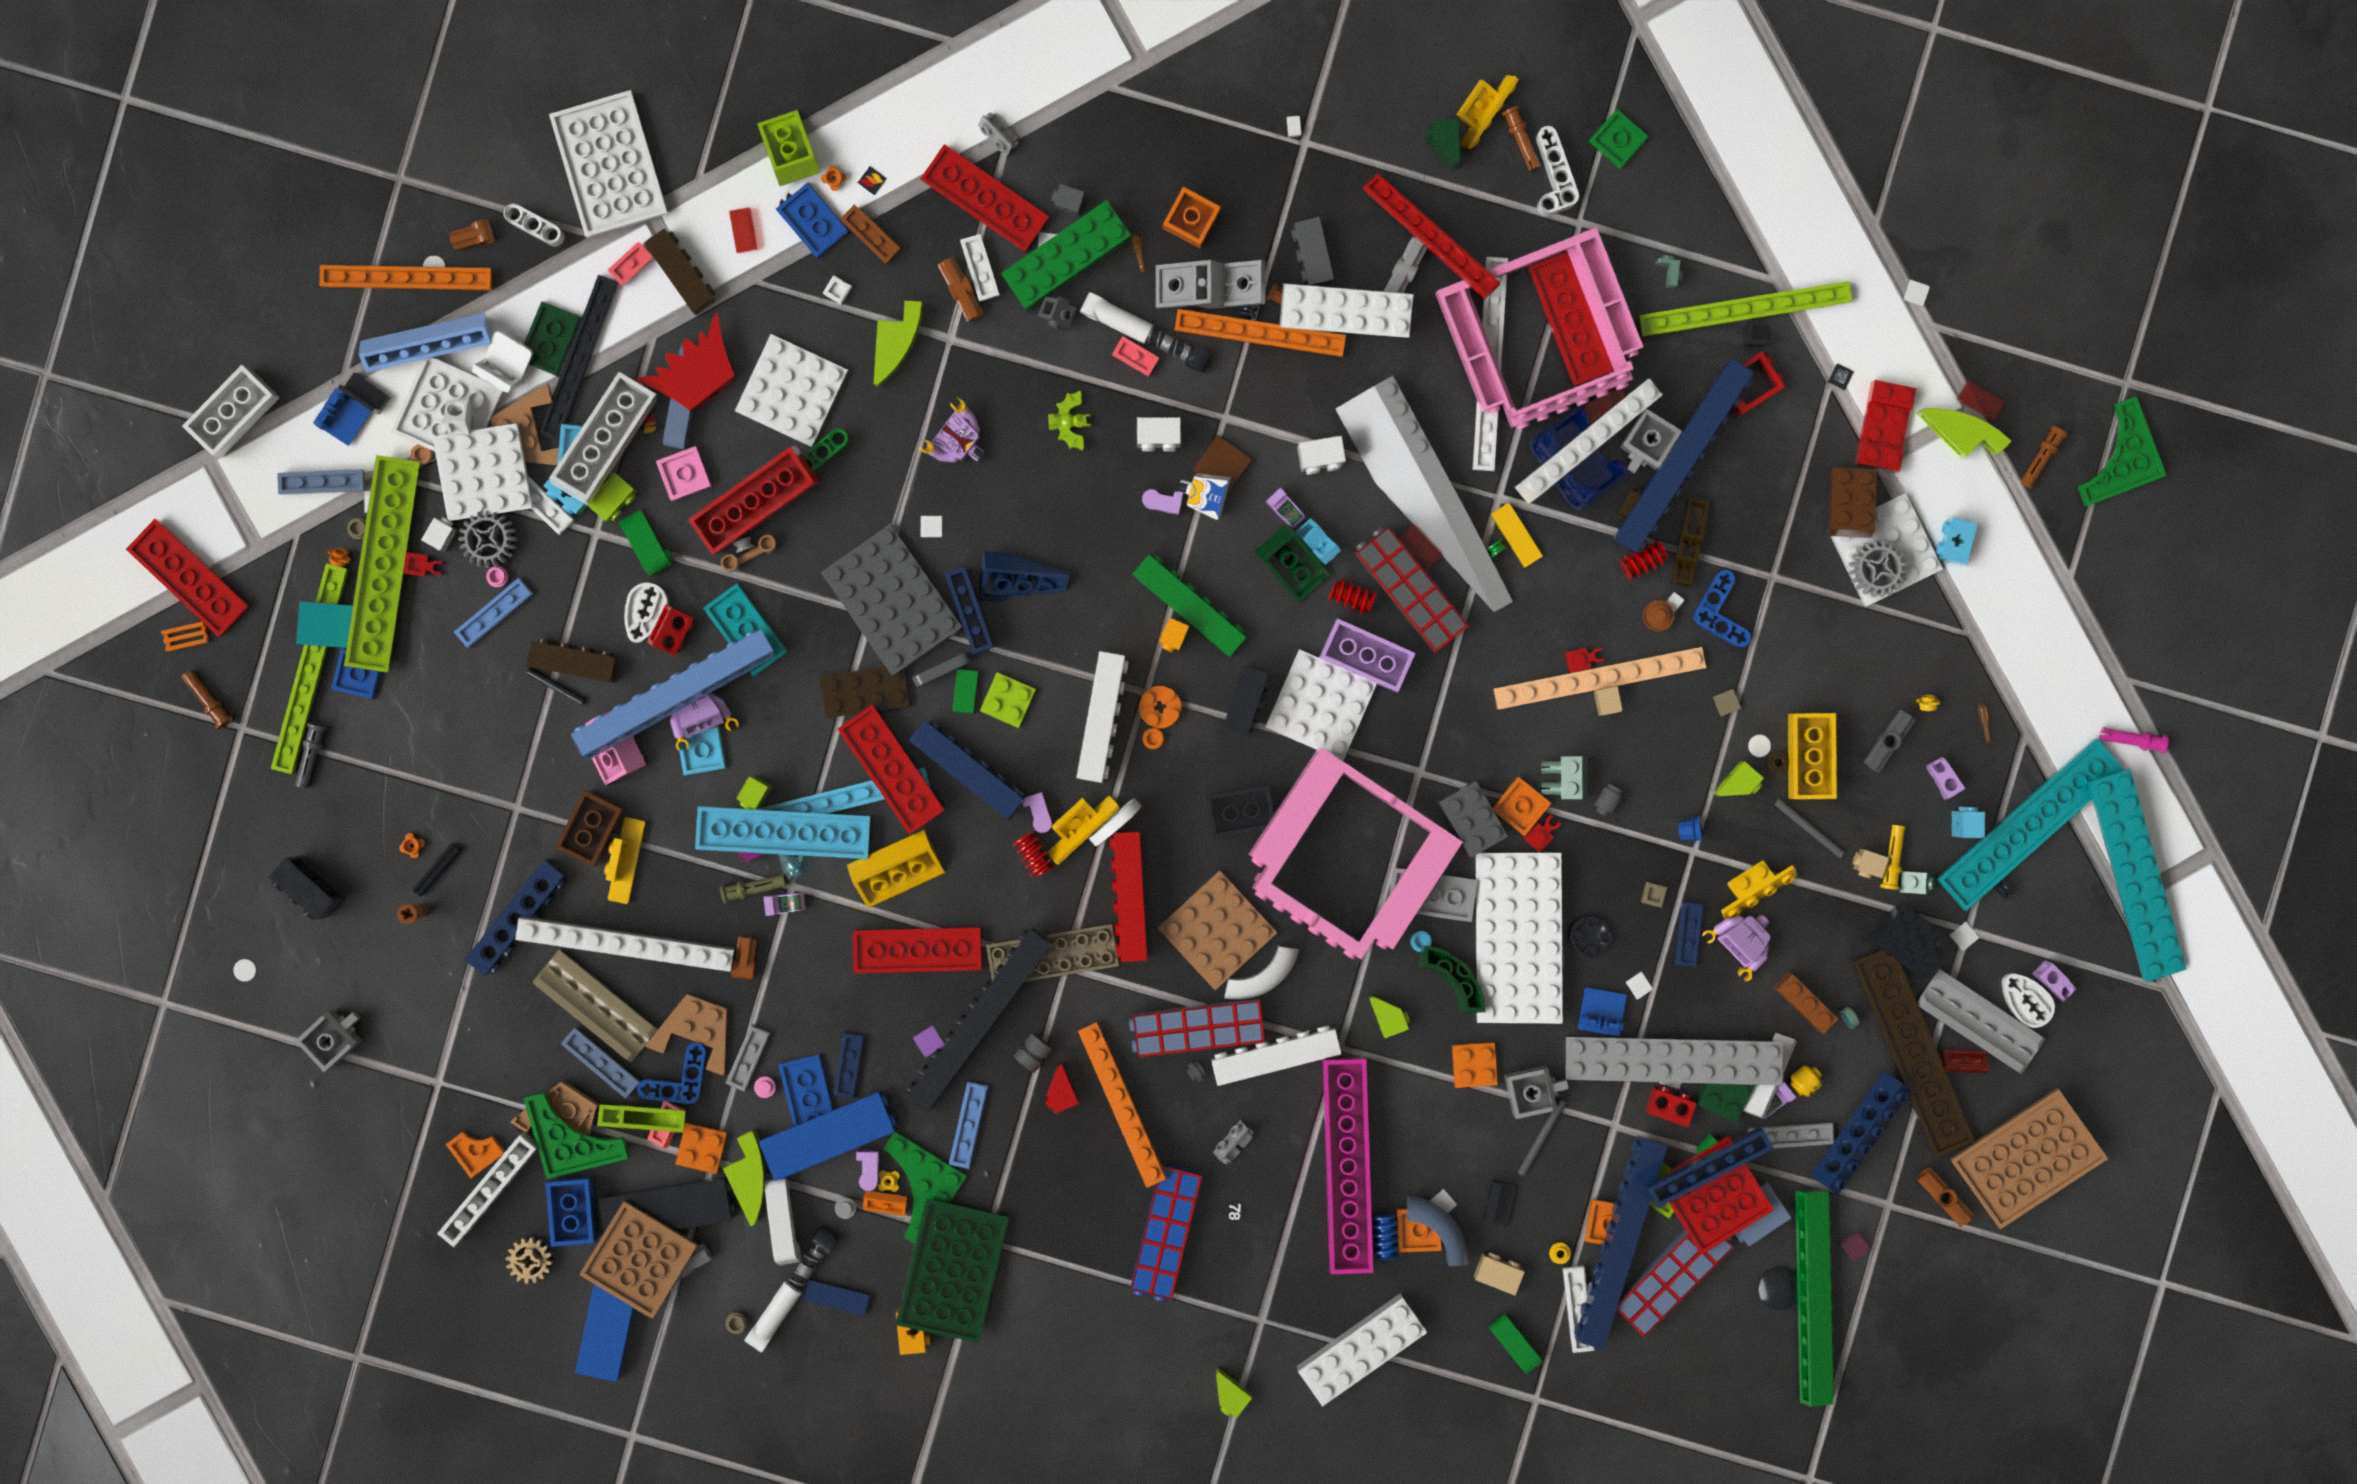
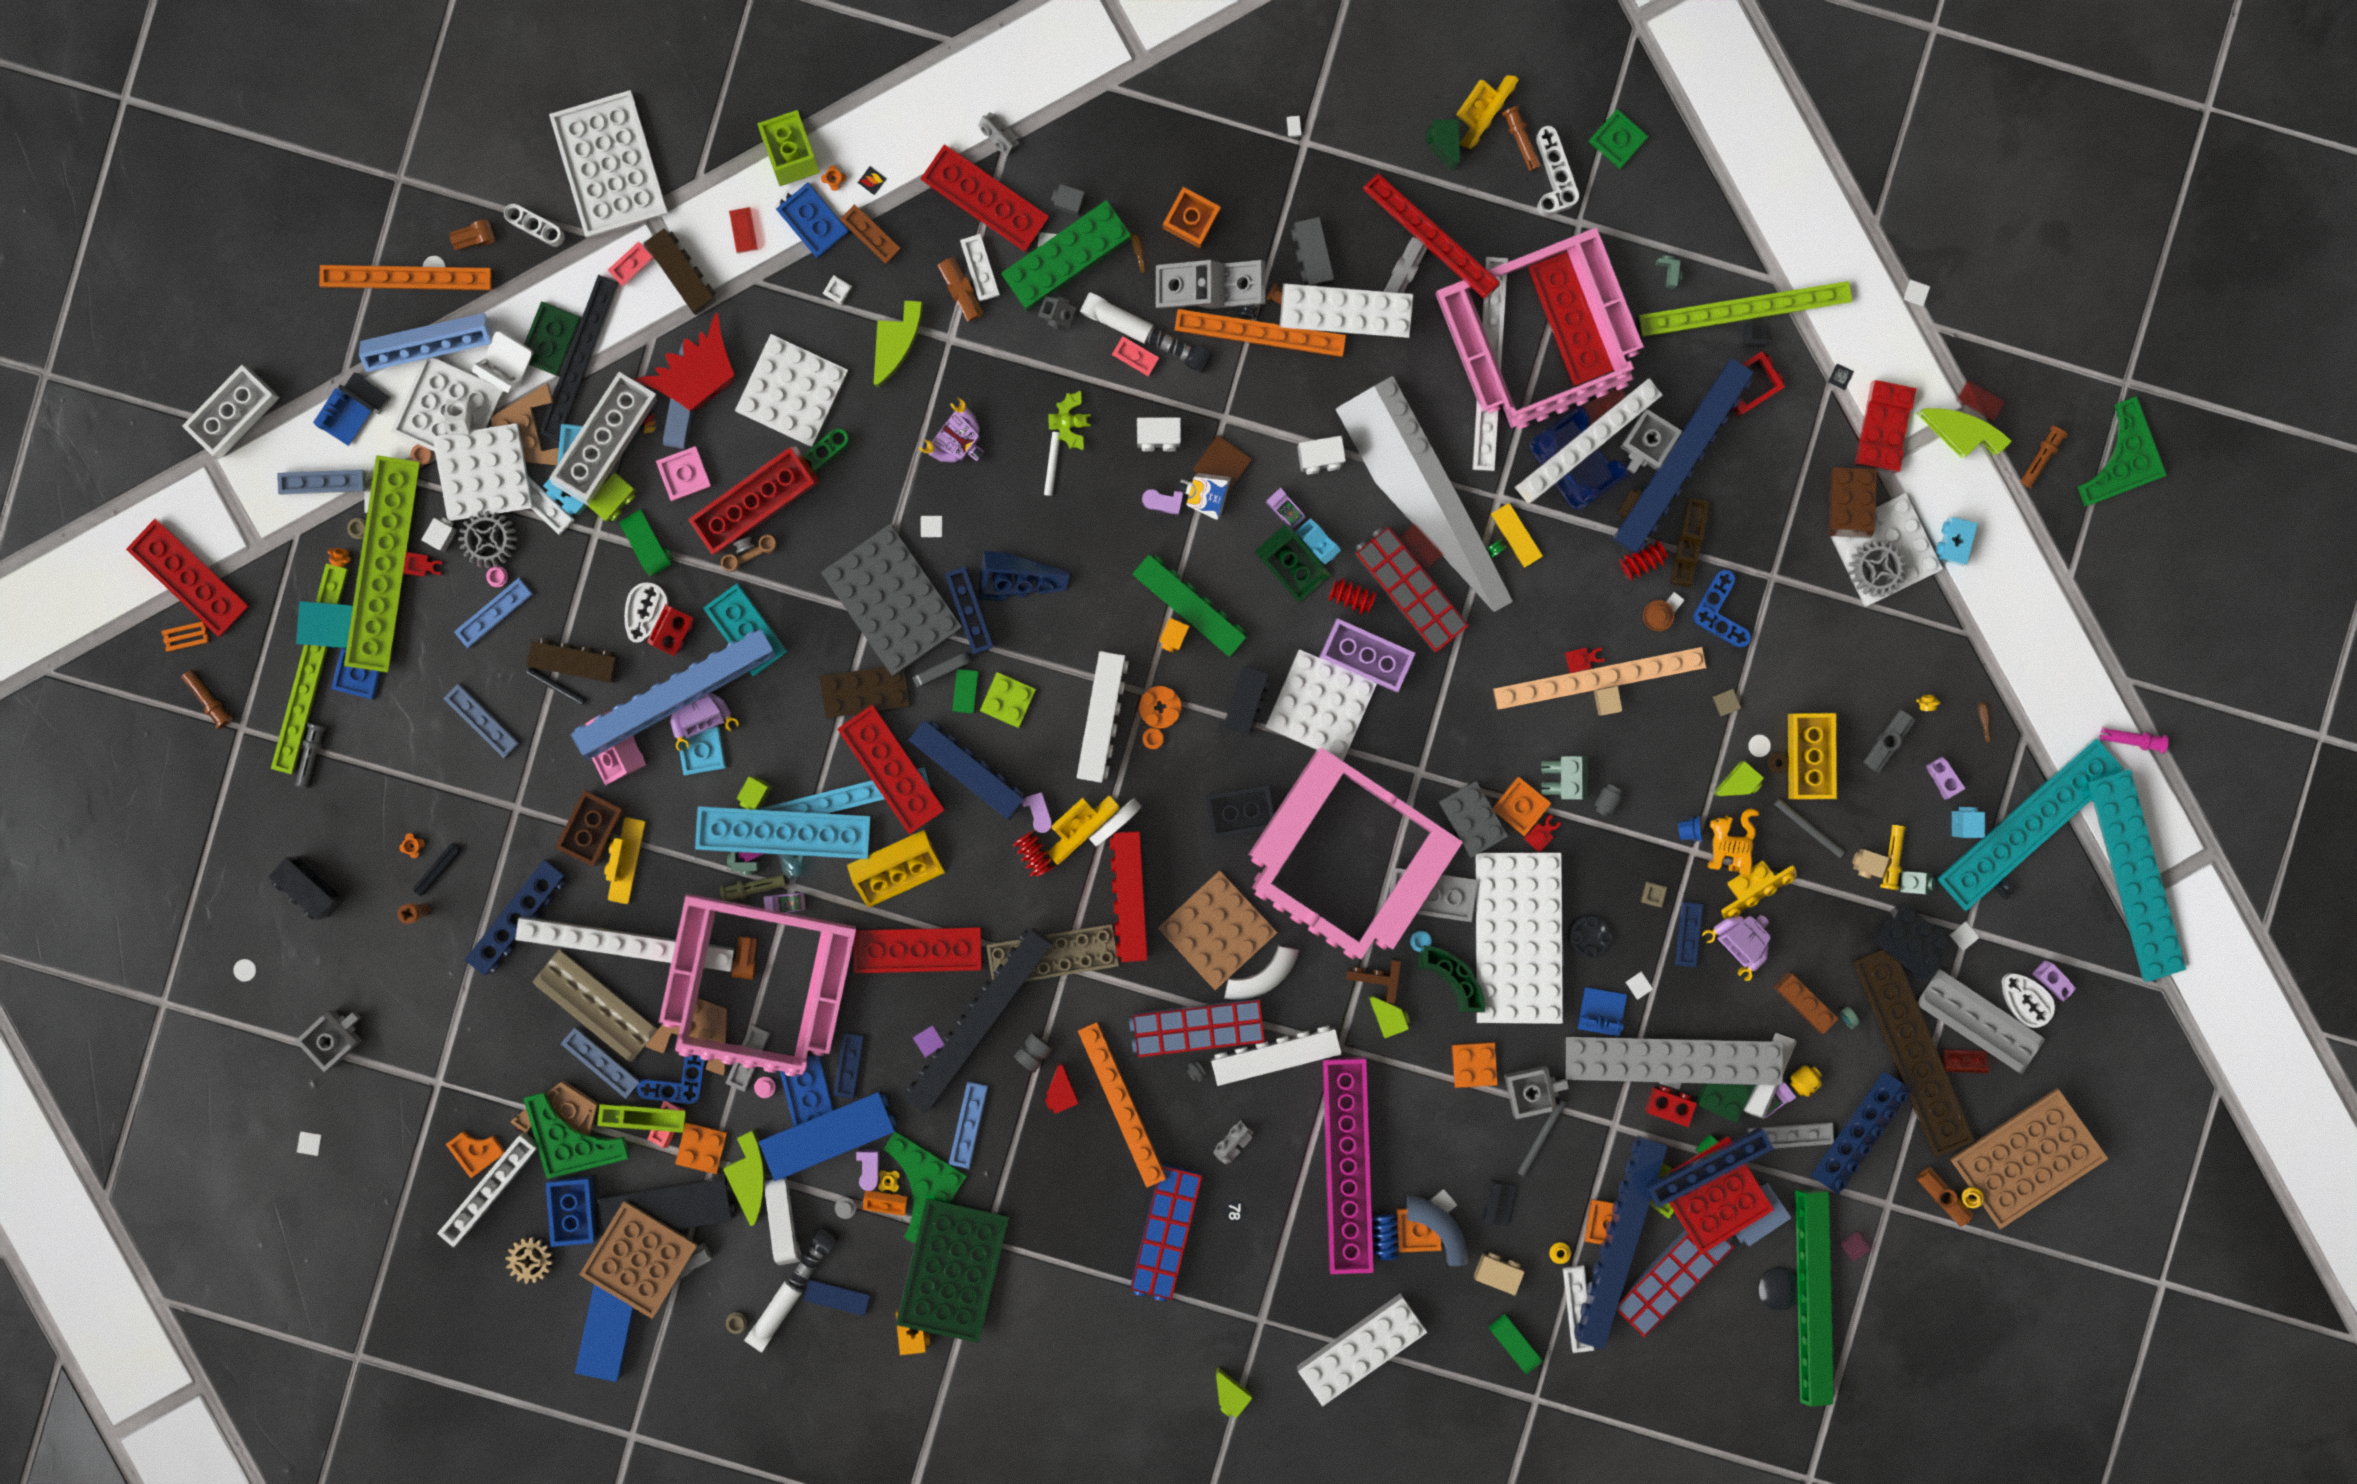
(309, 1143): none -> white sticker
(481, 720): none -> sand blue tile
(746, 868): none -> sand green bracket
(822, 997): none -> bright pink door
(1051, 470): none -> white bar
(1379, 977): none -> reddish brown bracket
(1737, 847): none -> light orange animal
(1972, 1203): none -> yellow plate

